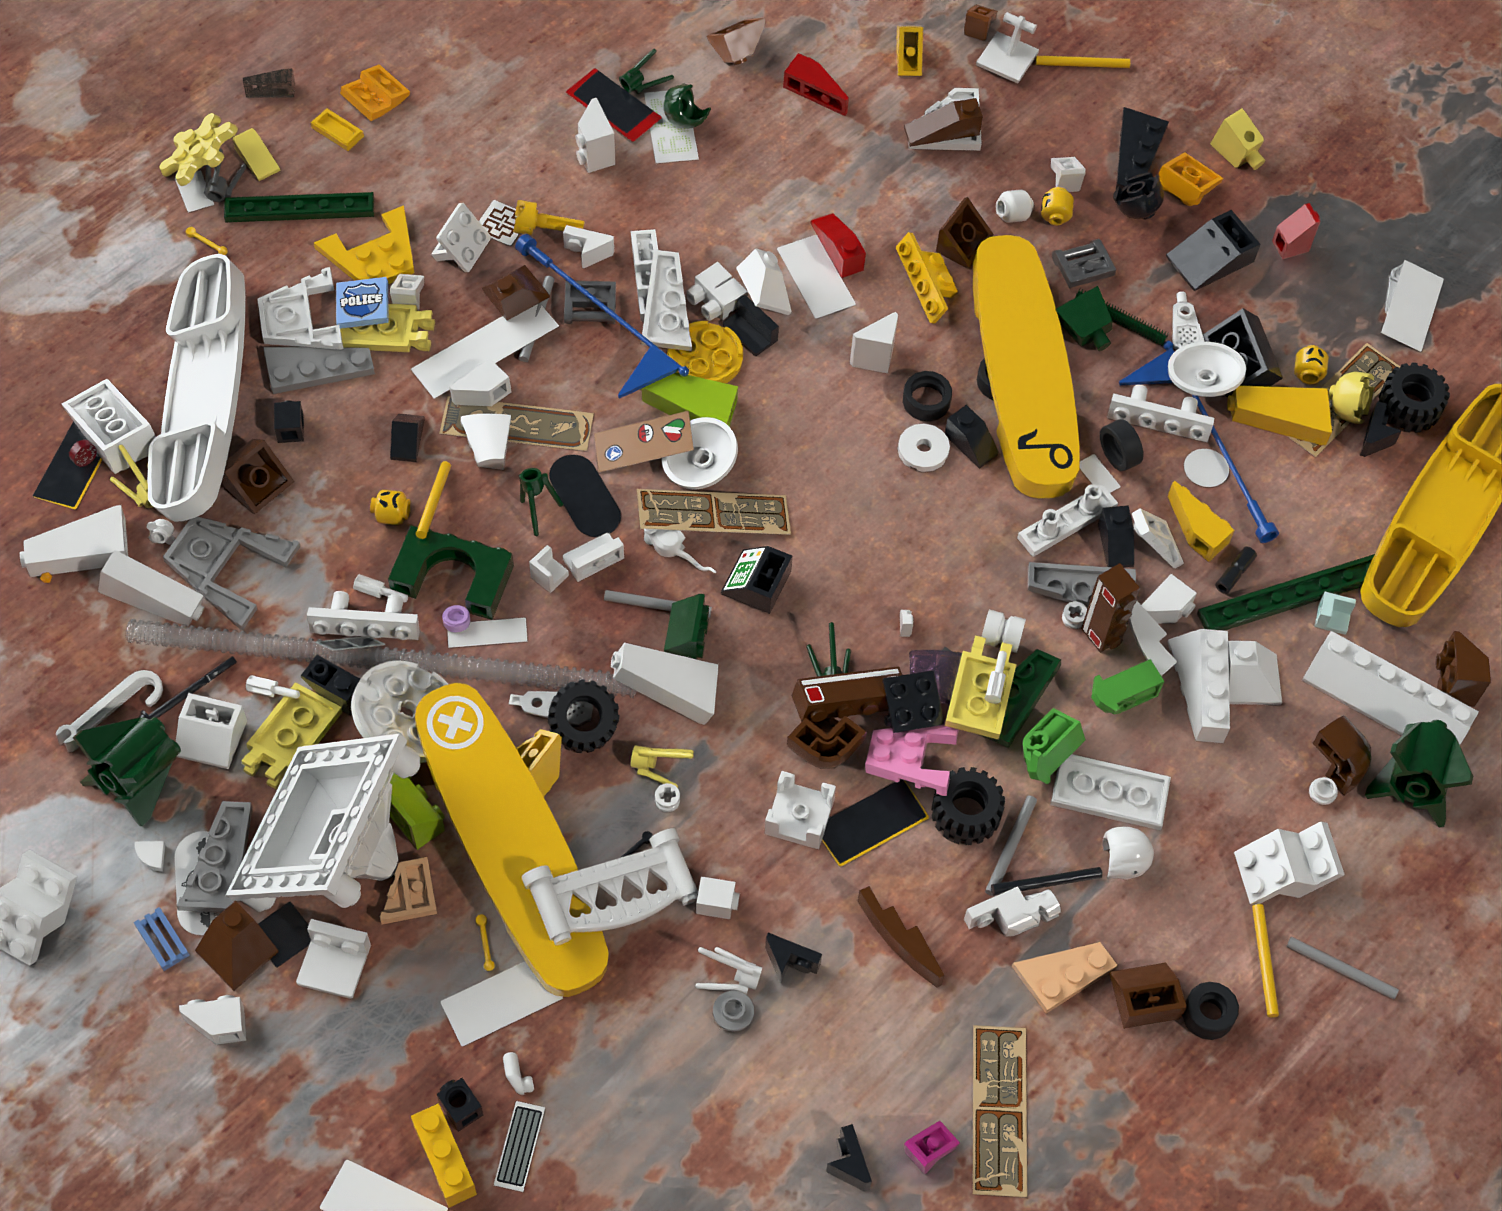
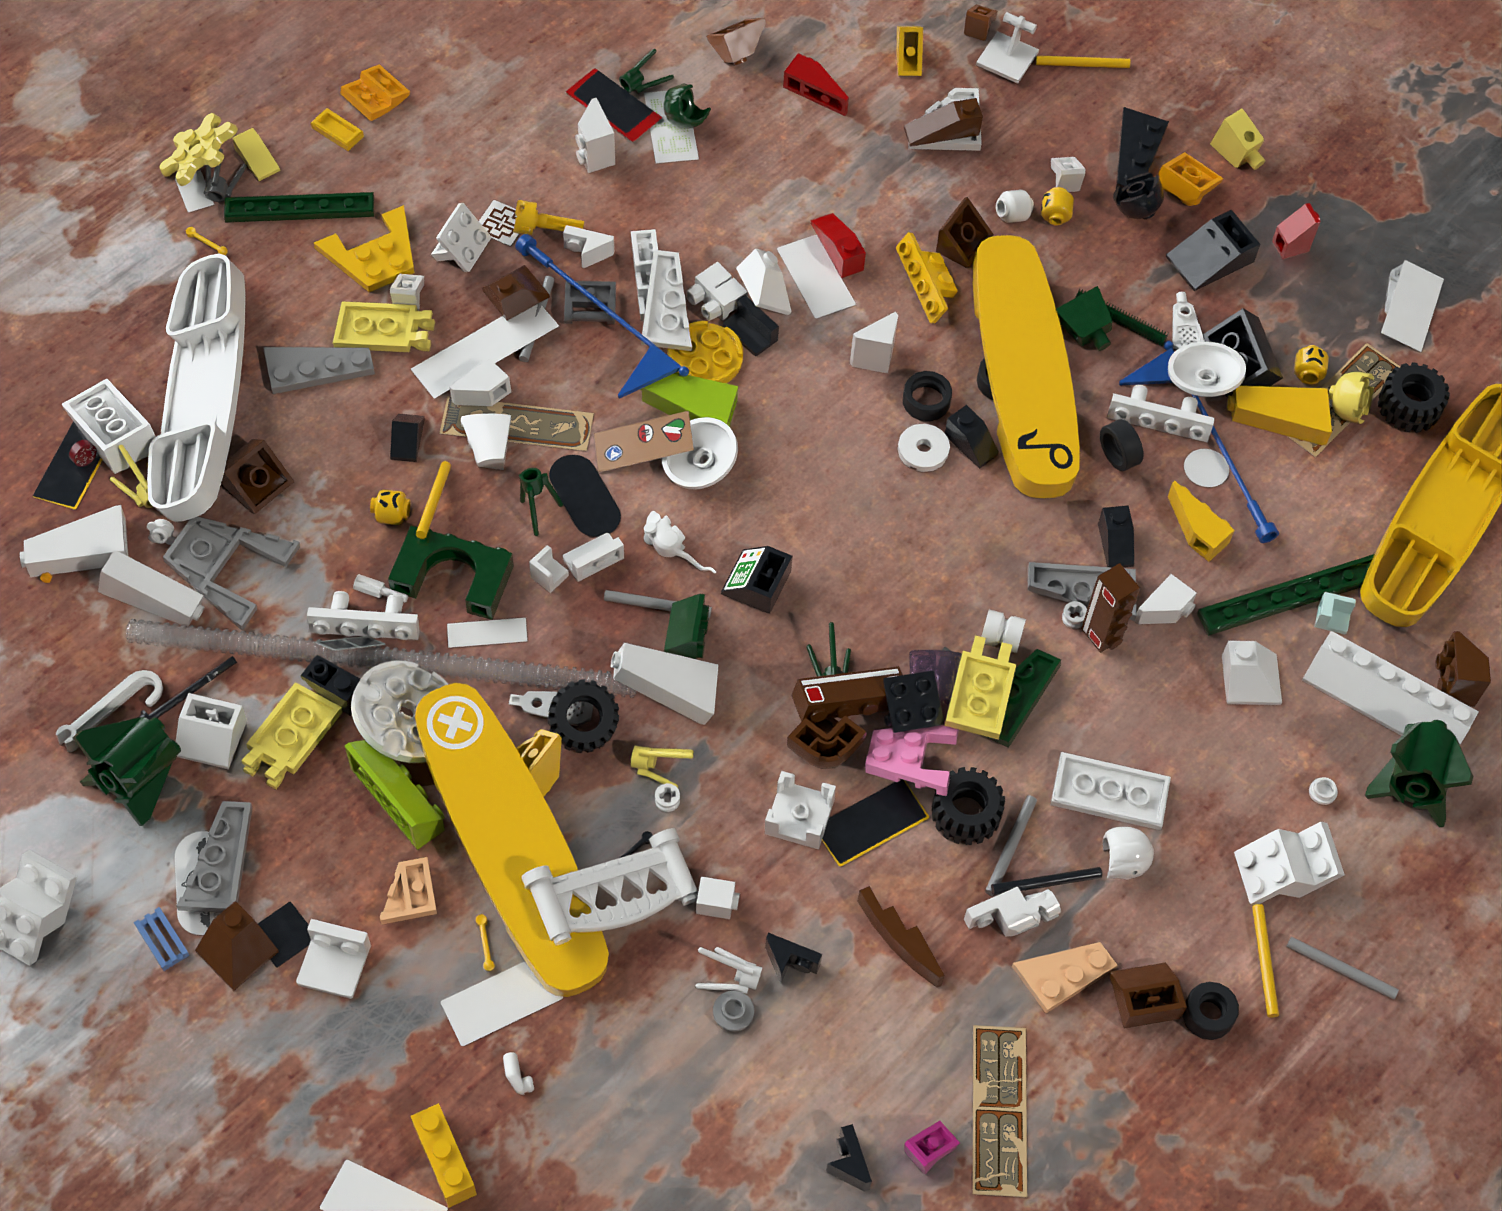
(151, 853): white tile -> none
(217, 1020): white slope -> none
(269, 687): white axle -> none
(279, 84): clear smoke slope -> none
(287, 315): white wing -> none
(289, 421): black brick -> none
(327, 824): white piece -> none
(362, 302): tile -> none
(456, 618): lavender tile -> none
(464, 1115): black brick -> none
(519, 1146): sticker -> none
(713, 511): sticker -> none
(906, 623): white tile -> none
(996, 680): white axle -> none
(1051, 744): bright green piece -> none
(1066, 520): white plate -> none
(1086, 268): flat silver plate -> none
(1097, 473): white sticker -> none
(1127, 688): bright green piece -> none
(1147, 635): white slope -> none
(1158, 535): white wing -> none
(1204, 681): white wedge -> none
(1237, 568): black piece -> none
(1346, 751): reddish brown brick -> none
(1378, 435): black slope -> none

